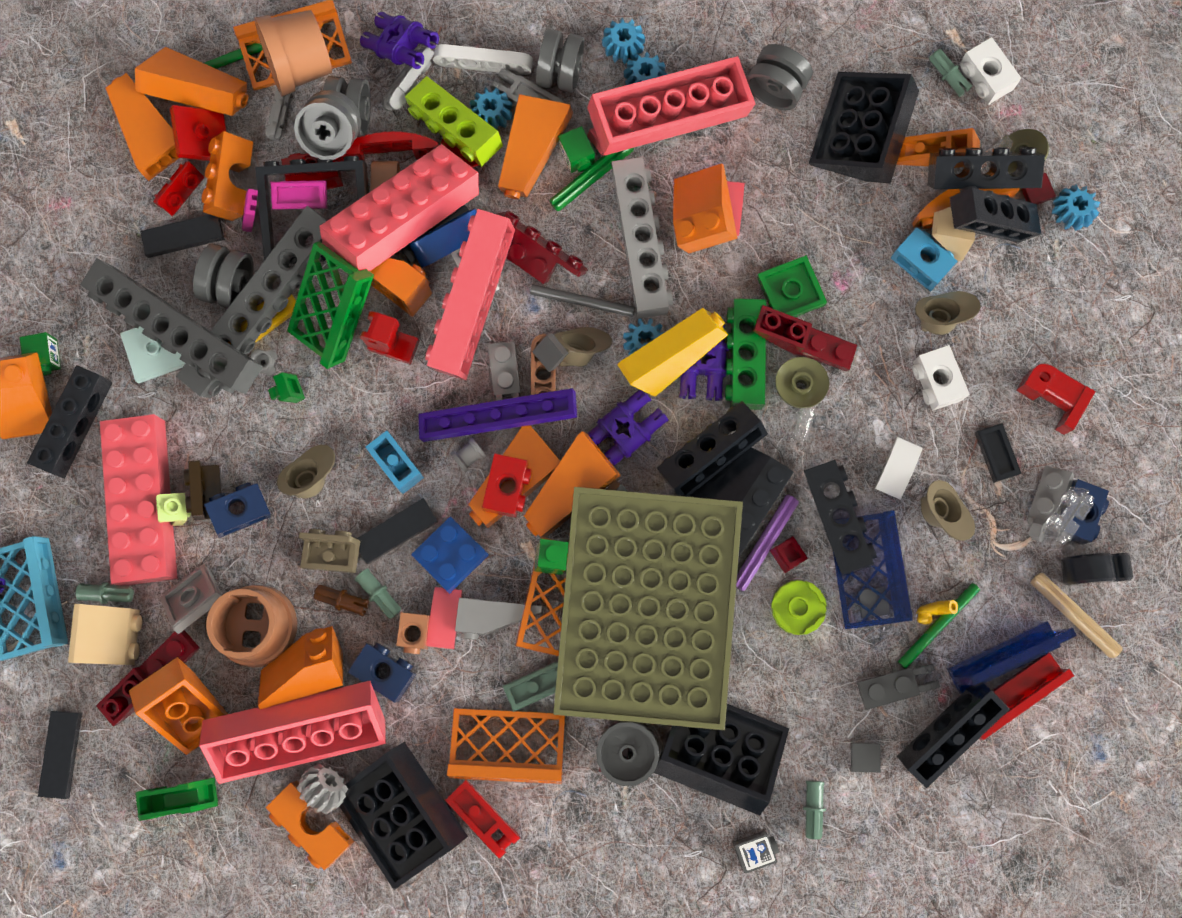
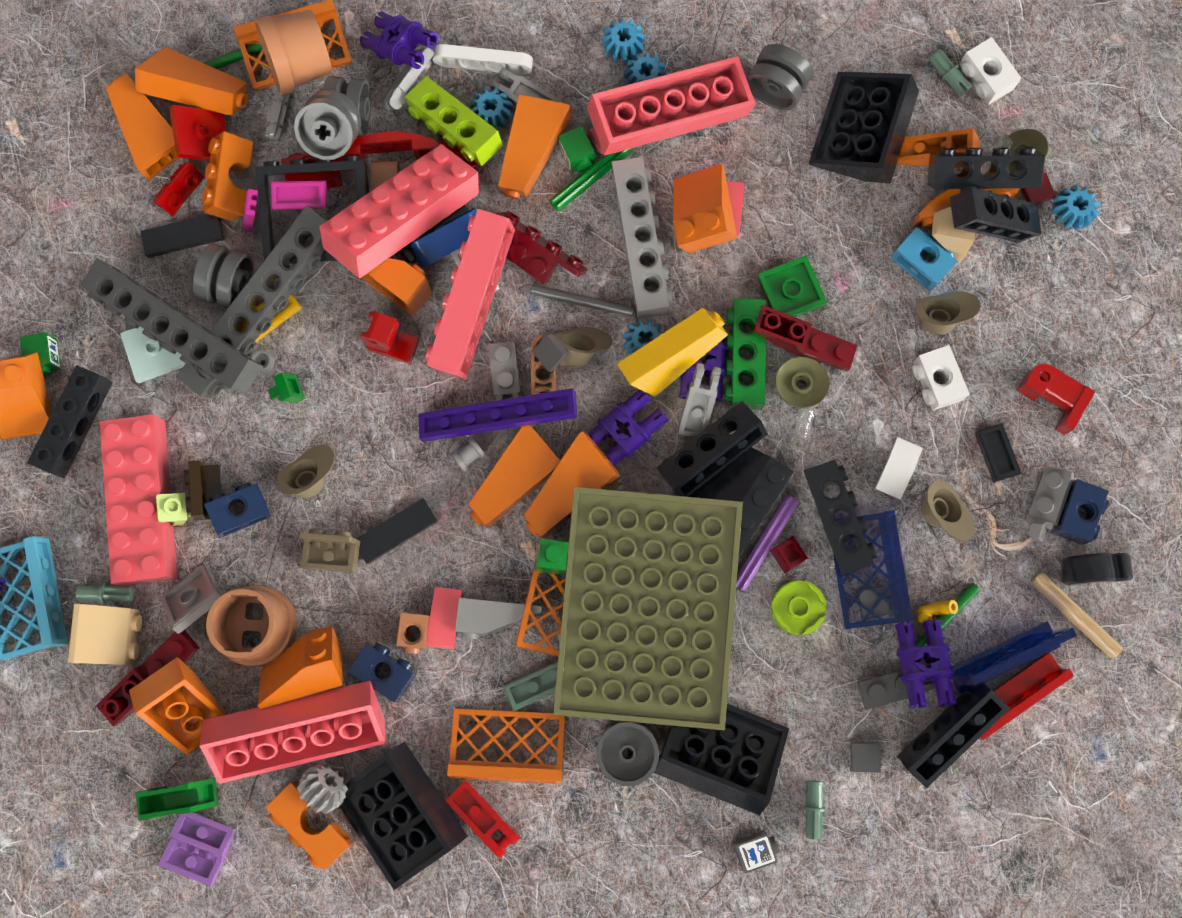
(59, 755): black tile -> none
(197, 848): none -> medium lavender slope
(341, 600): reddish brown axle -> none
(344, 316): green fence -> none
(378, 593): sand green axle -> none
(394, 462): dark azure brick -> none
(450, 554): blue plate -> none
(504, 469): red brick -> none
(560, 60): dark grey wheel -> none
(699, 403): none -> light grey hinge
(915, 673): none -> dark purple pin
(1074, 503): clear hinge -> none

